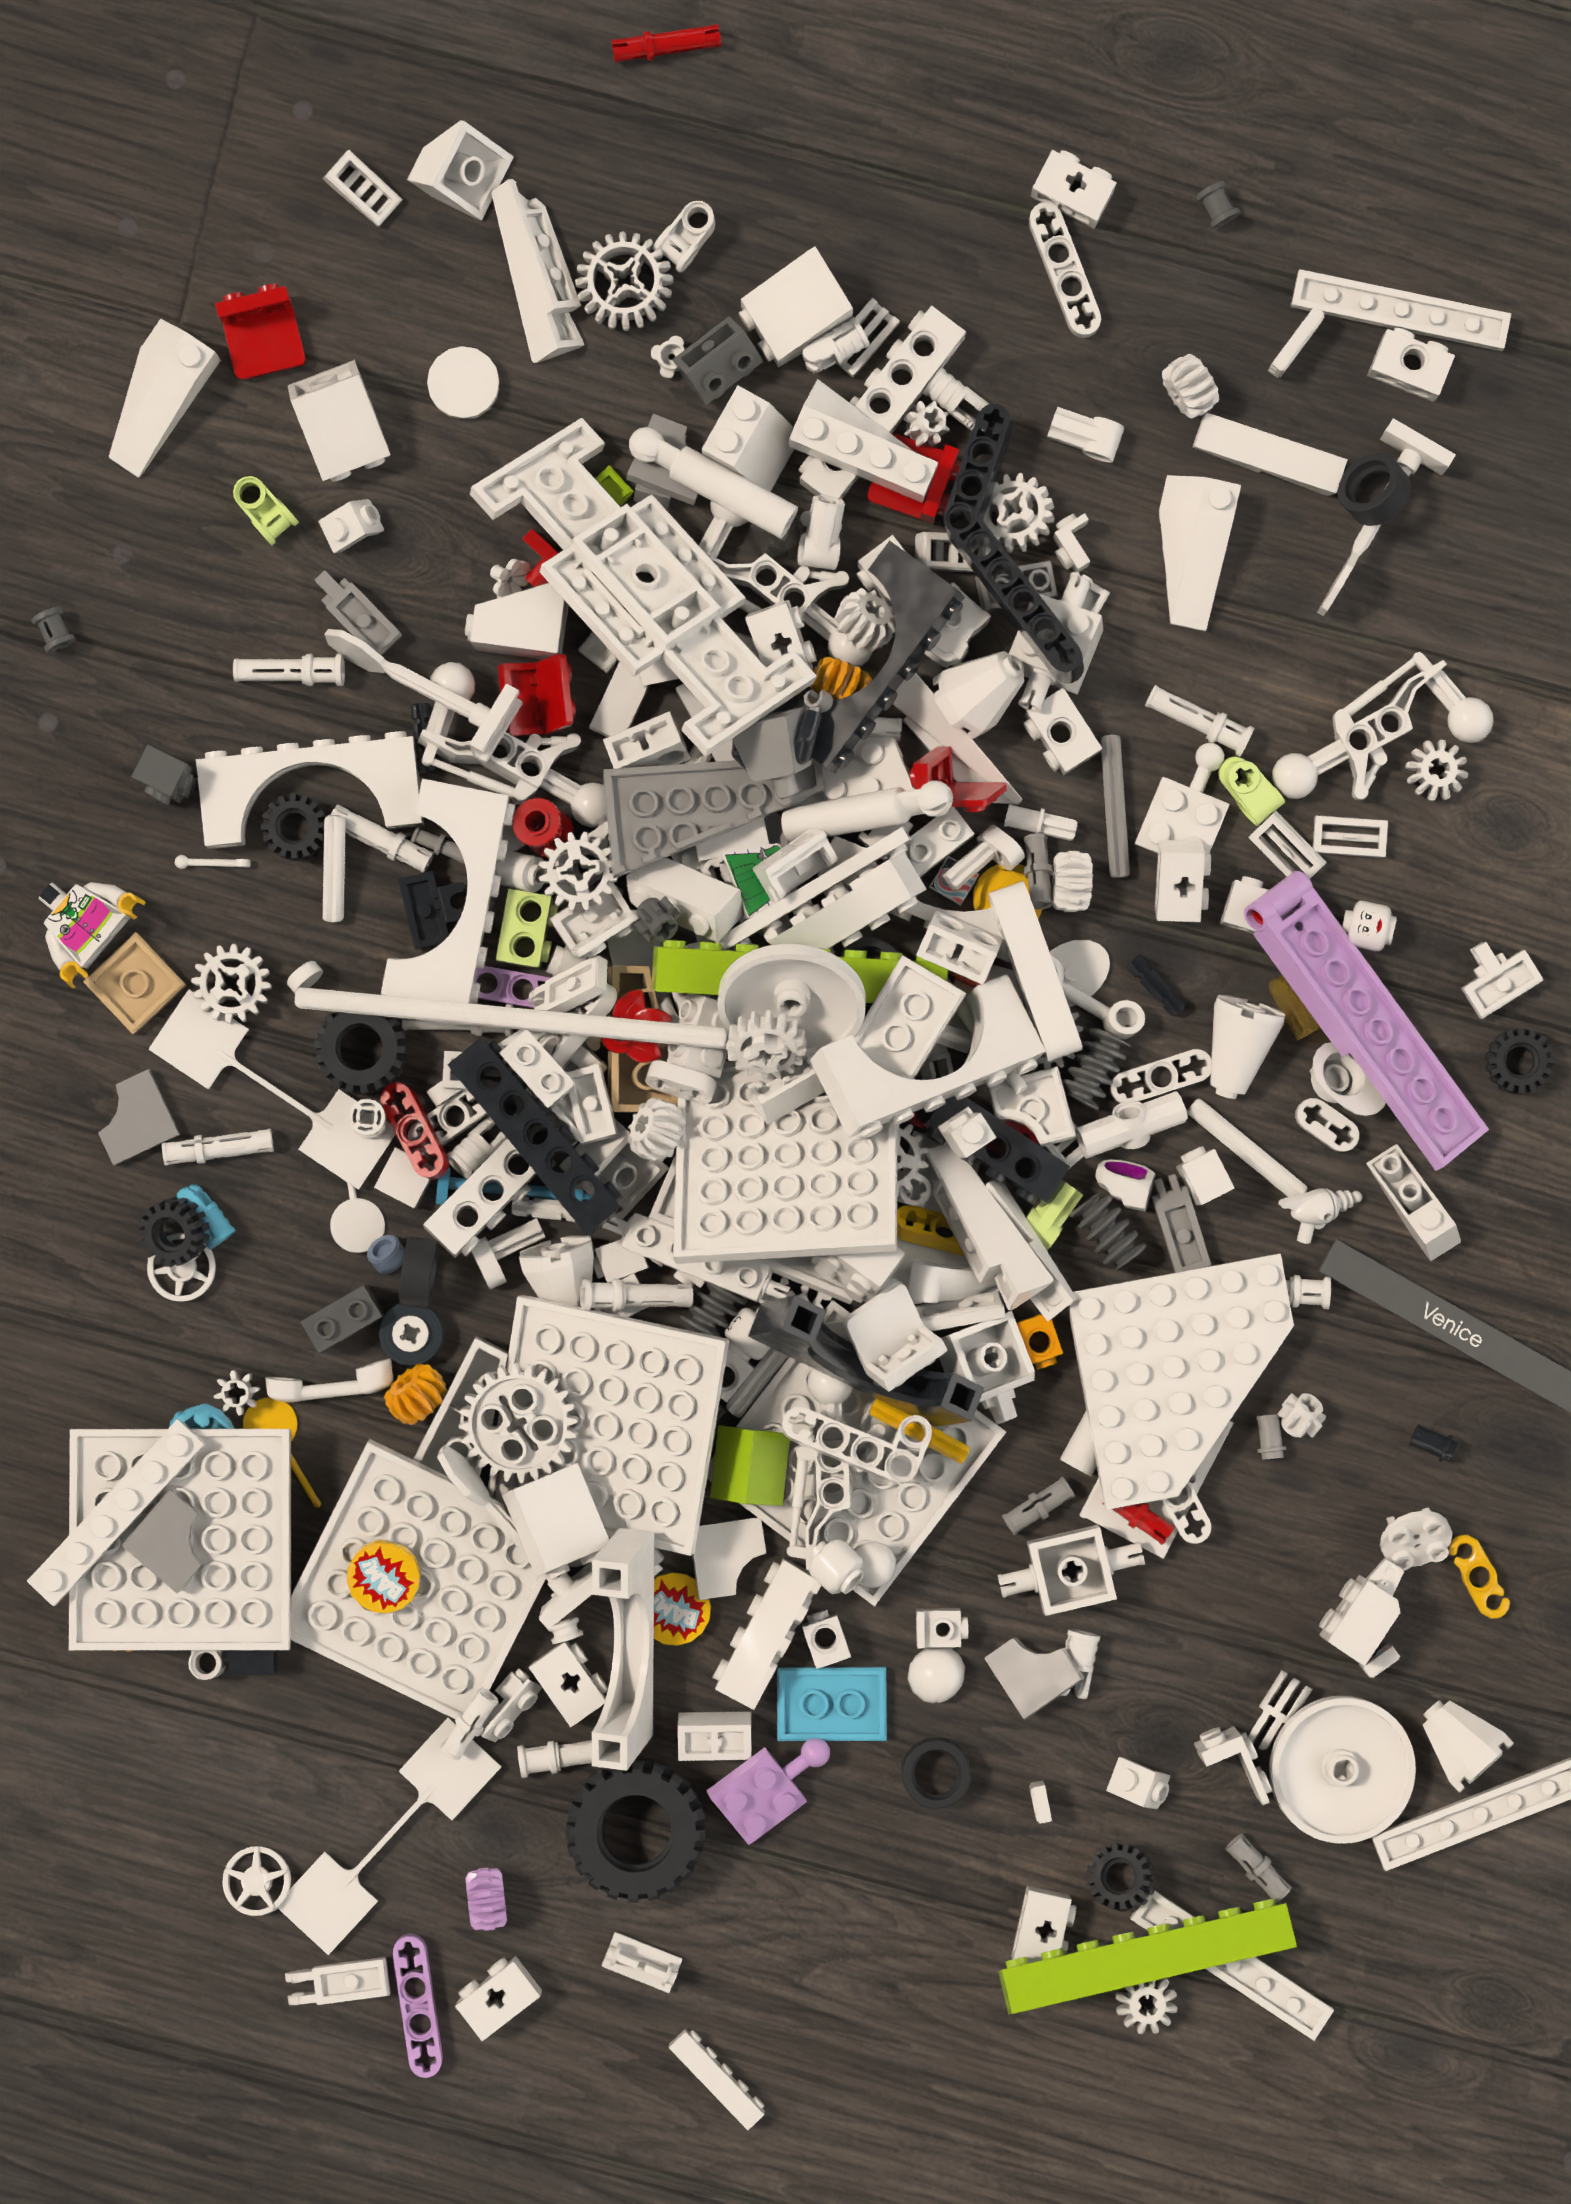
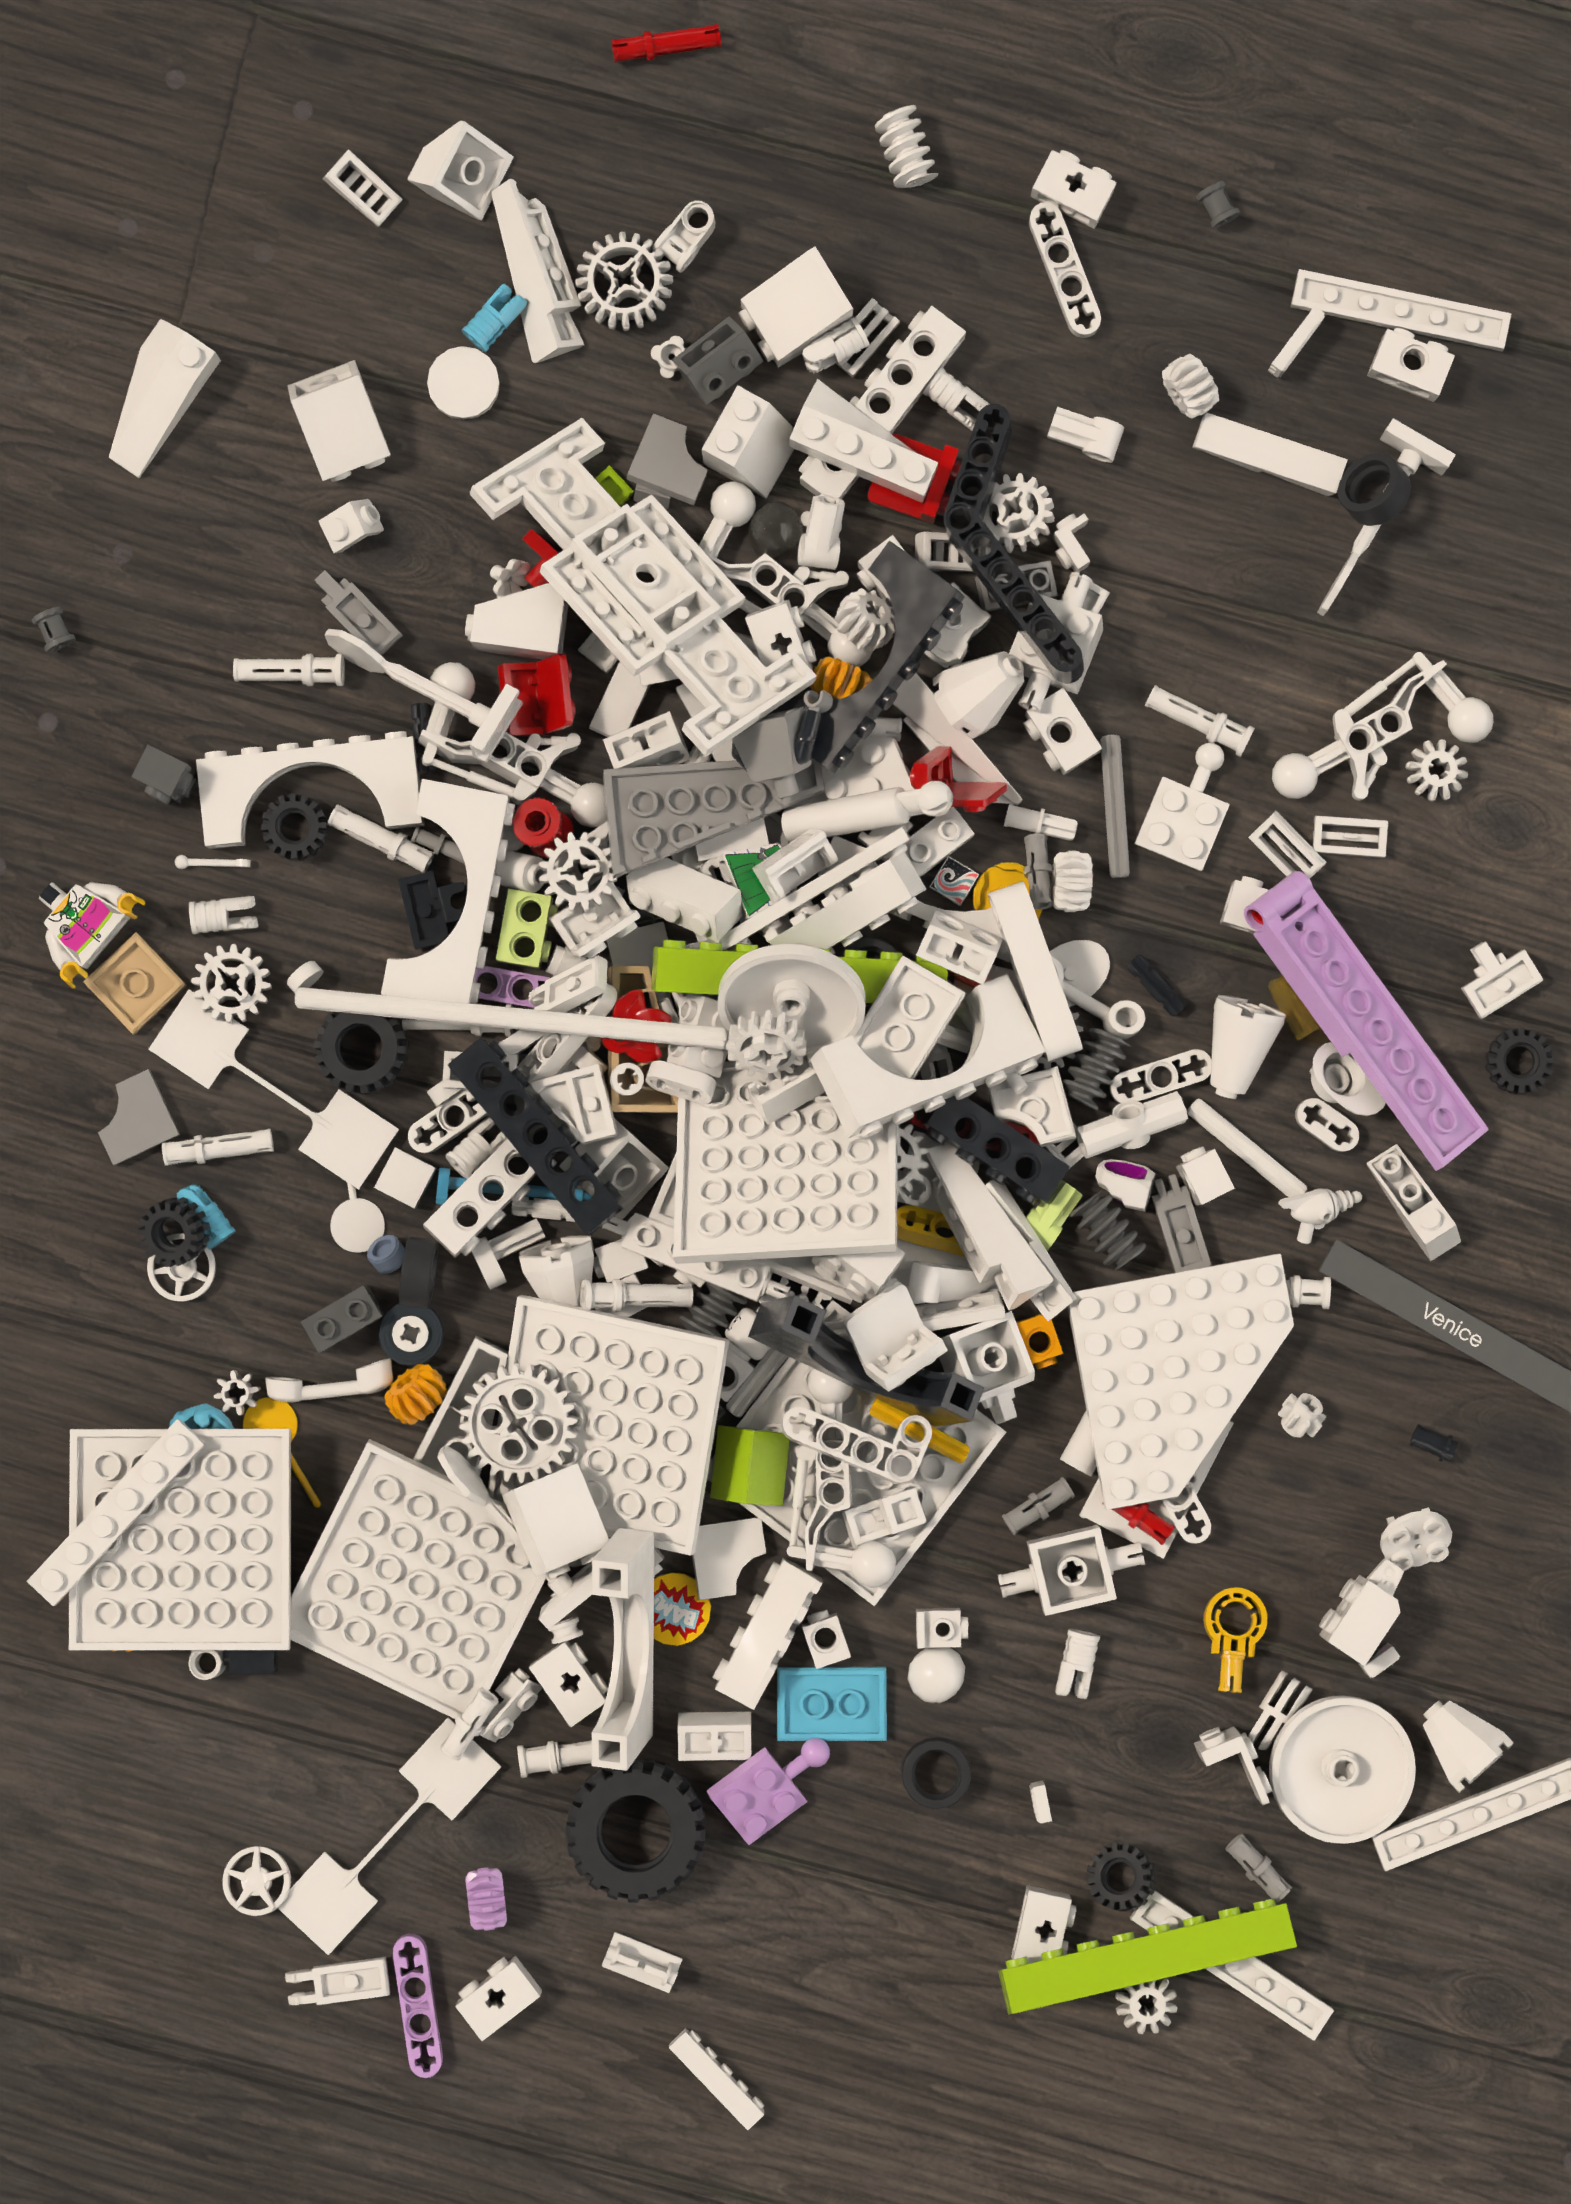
(165, 1543): light grey tile -> none
(215, 915): none -> white hinge
(261, 331): red bracket -> none
(267, 513): yellowish green piece -> none
(334, 868): white axle -> none
(370, 1124): white wheel -> none
(383, 1576): tile -> none
(416, 1157): red beam -> none
(494, 318): none -> medium azure hinge
(537, 1068): white hinge -> none
(633, 1088): none -> white bush
(656, 1129): white gear -> none
(657, 919): dark grey gear -> none
(715, 482): white piece -> none
(836, 1566): white head -> none
(883, 1516): none -> white slope
(904, 148): none -> white piece
(926, 423): white gear -> none
(966, 1132): white brick -> none
(992, 844): white piece -> none
(1033, 1677): tile -> none
(1139, 1784): white bracket -> none
(1176, 861): white brick -> none
(1195, 534): white wedge -> none
(1233, 1660): none -> yellow pin
(1253, 792): yellowish green piece -> none
(1270, 1437): light grey pin -> none
(1369, 925): white head -> none
(1479, 1594): yellow piece -> none

